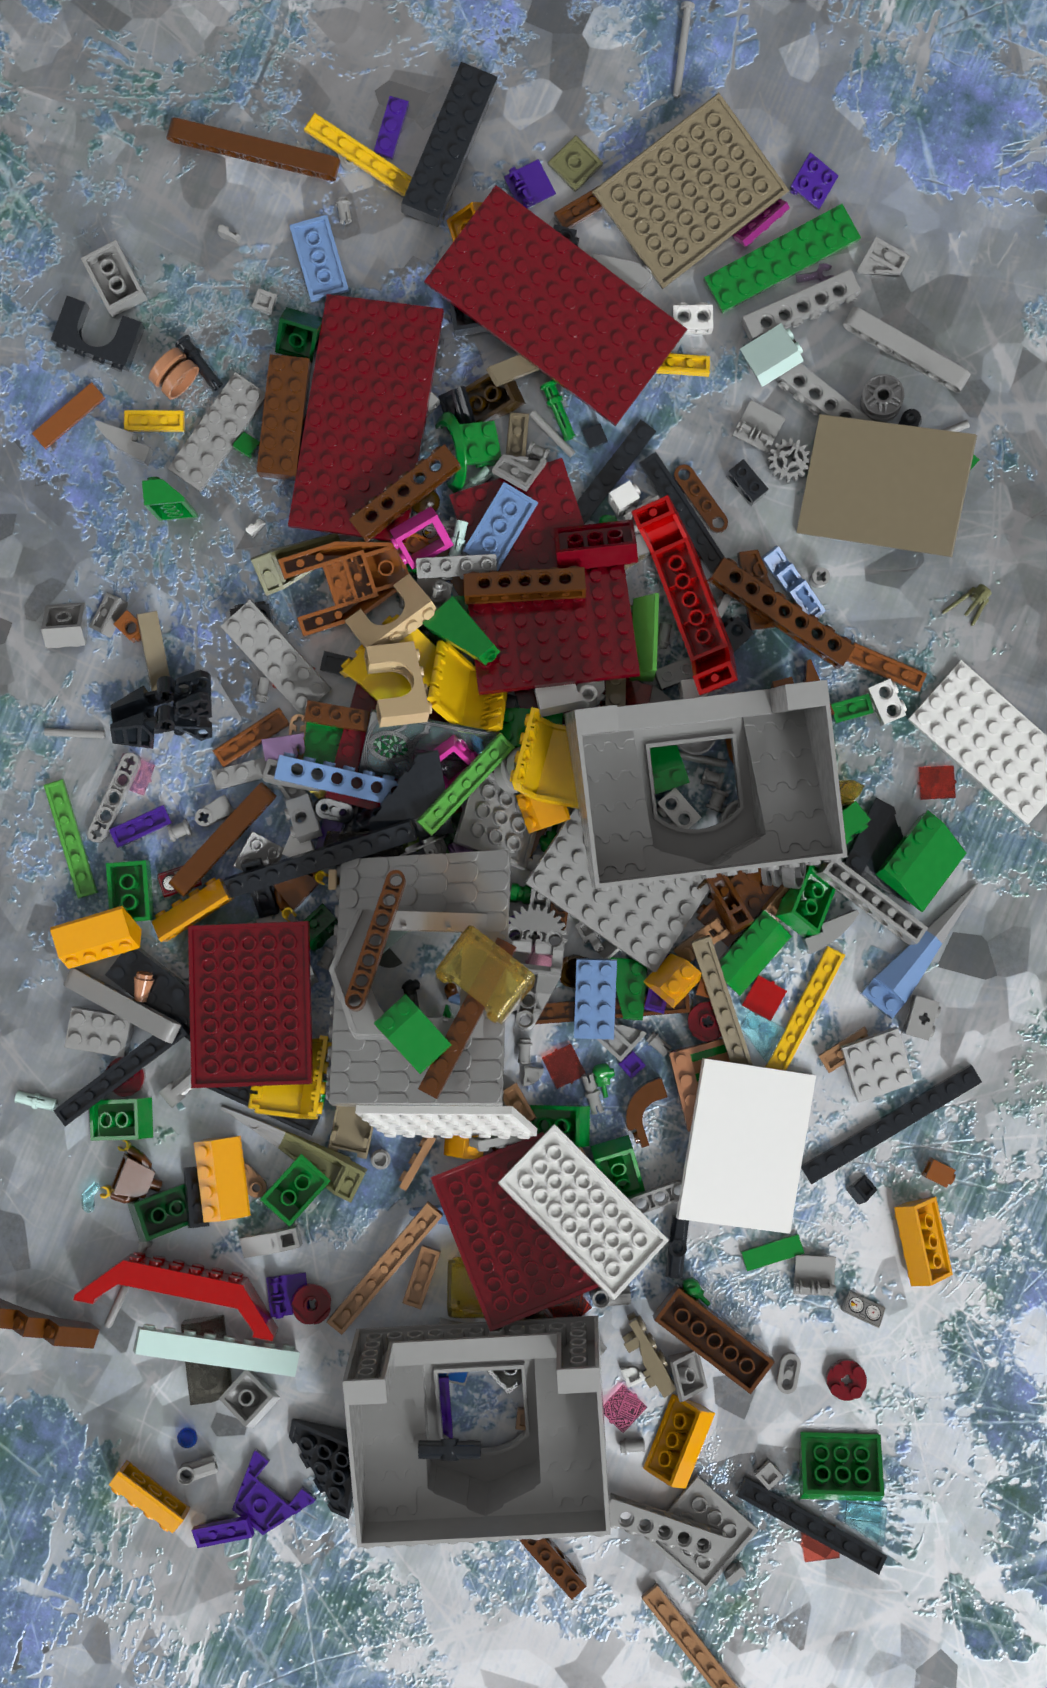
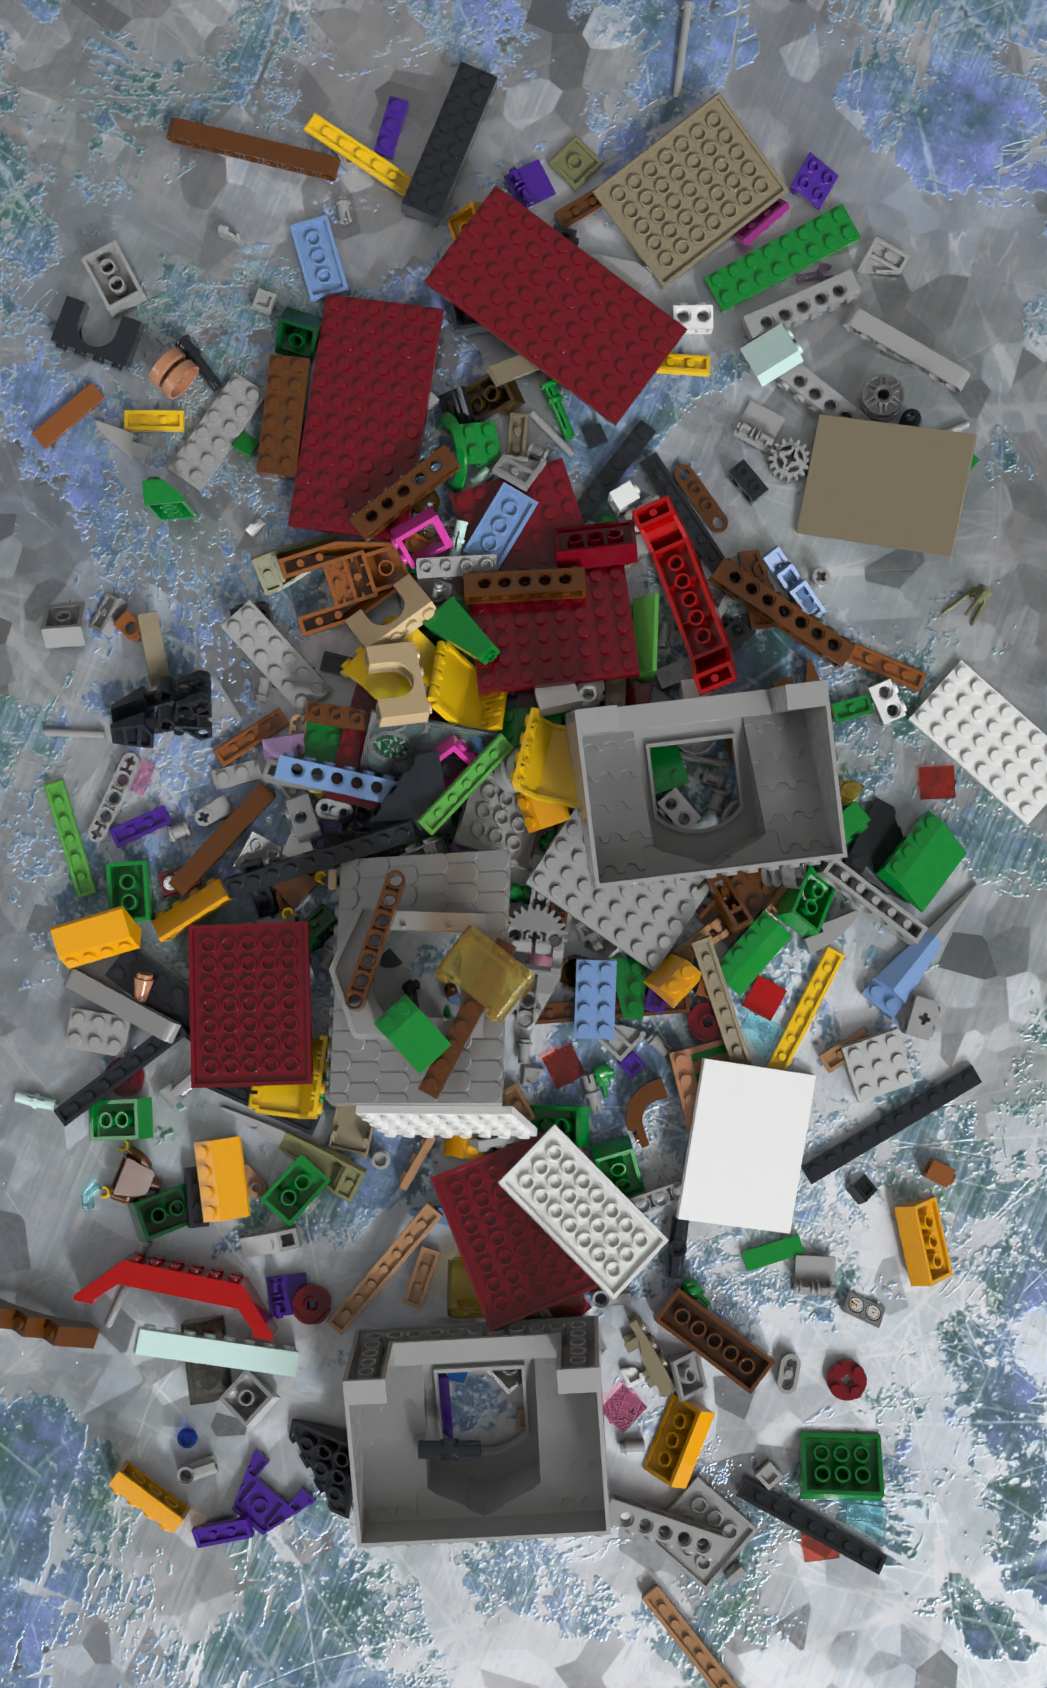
(556, 1565): reddish brown brick -> none

